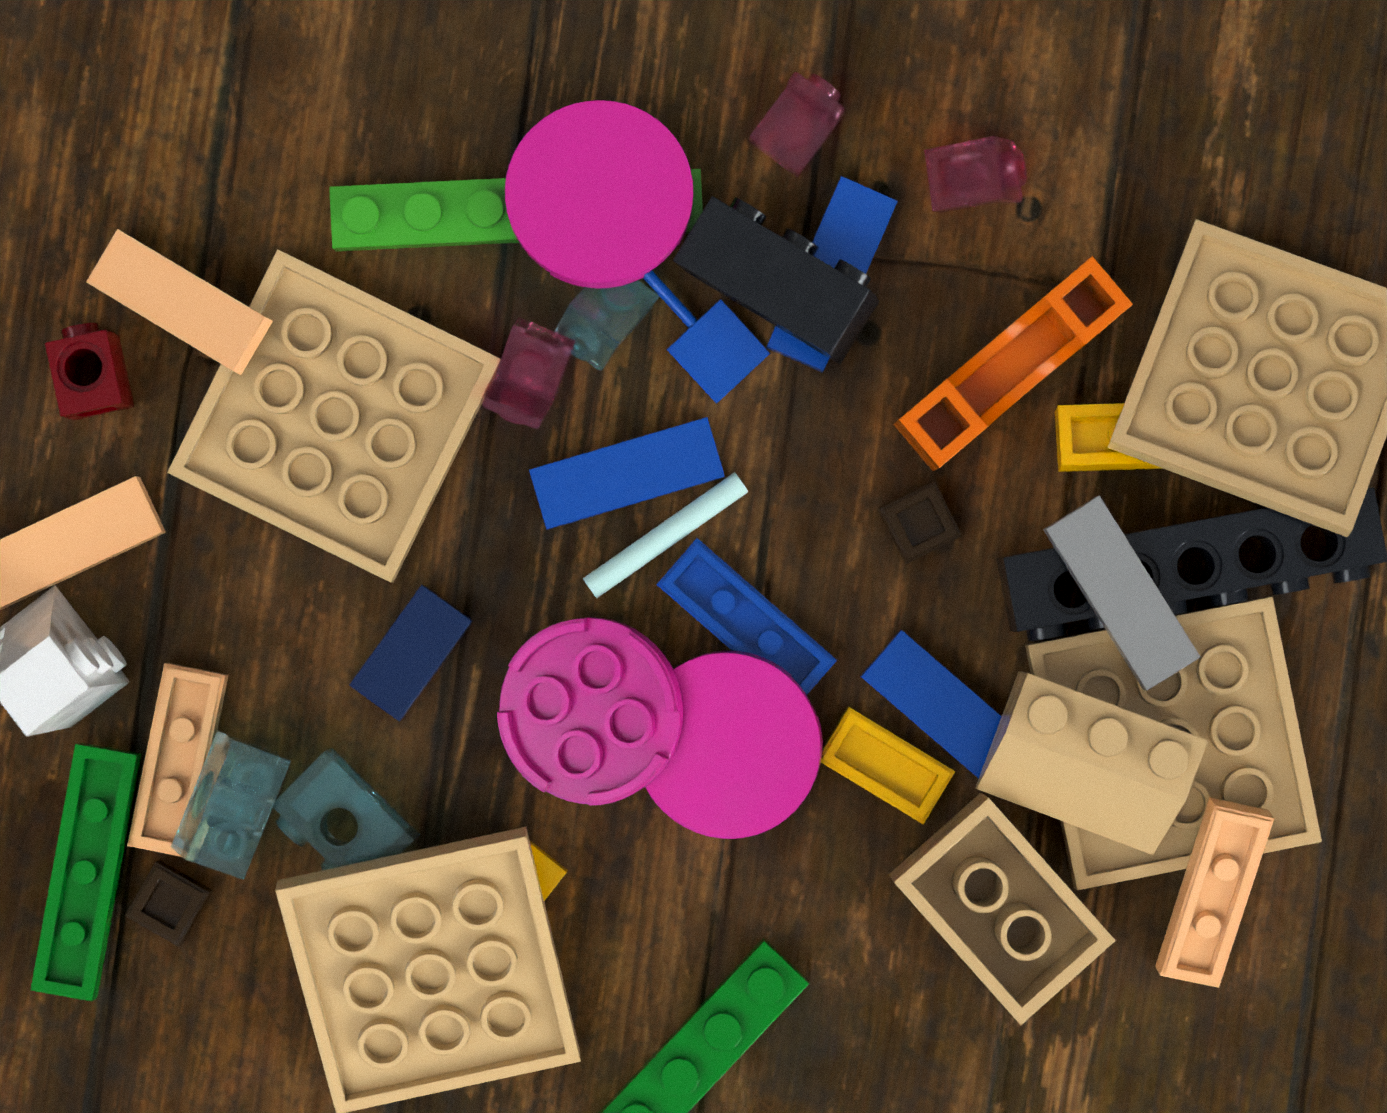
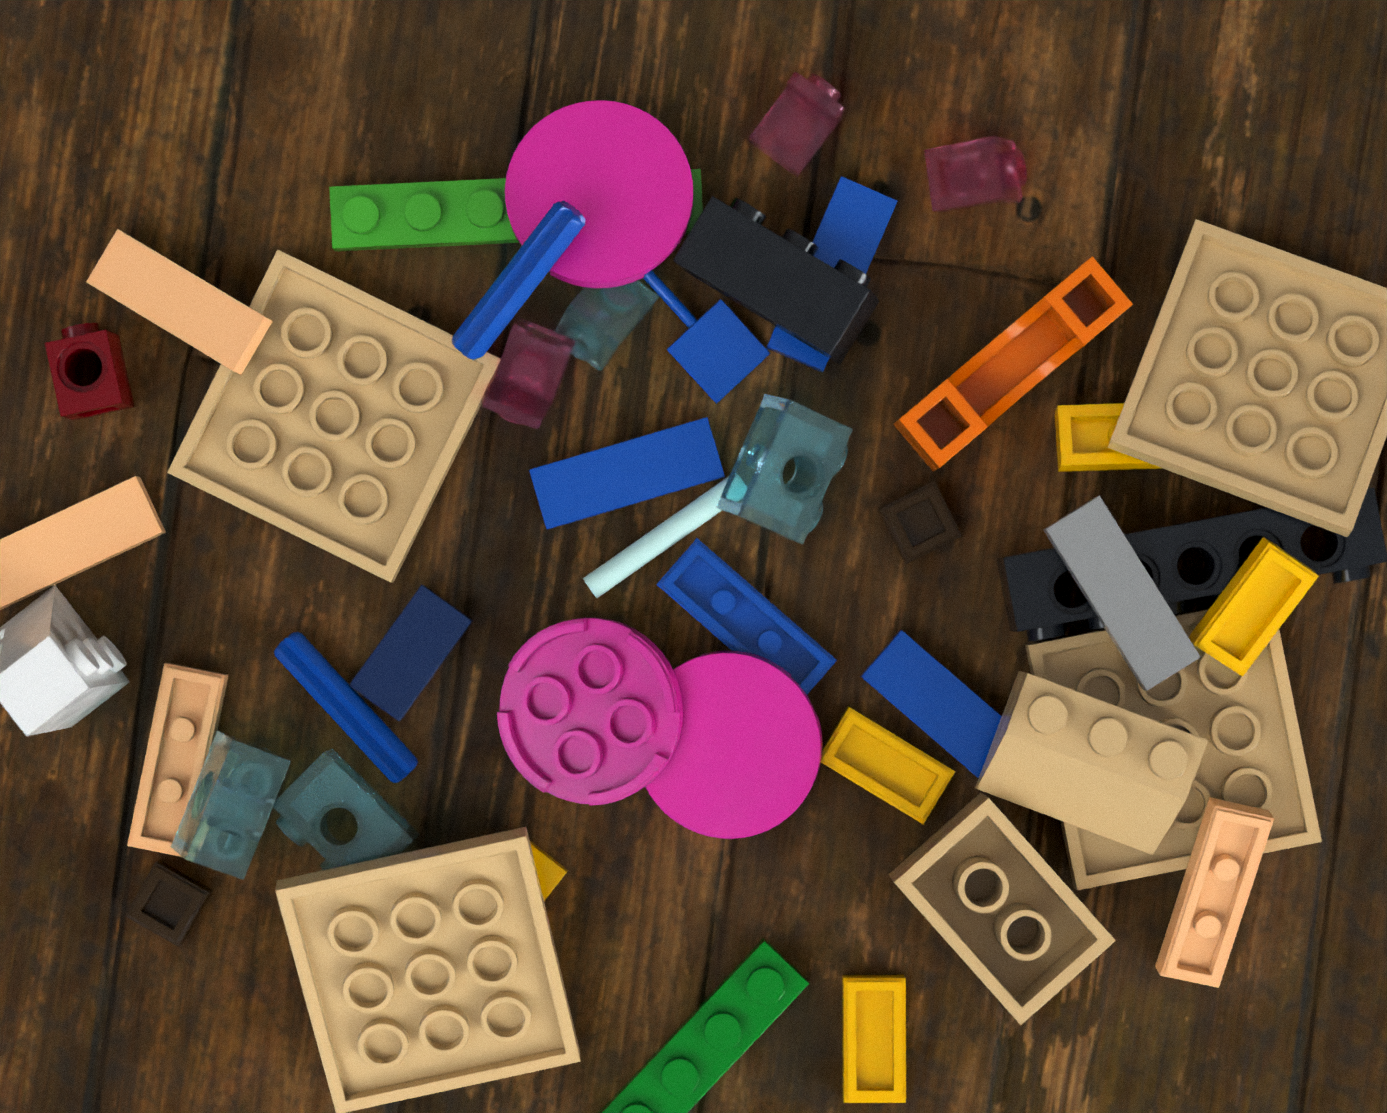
(85, 871): green plate -> none
(345, 707): none -> blue axle
(518, 280): none -> blue axle
(756, 482): none -> clear light blue brick
(874, 1038): none -> yellow tile
(1253, 606): none -> yellow tile

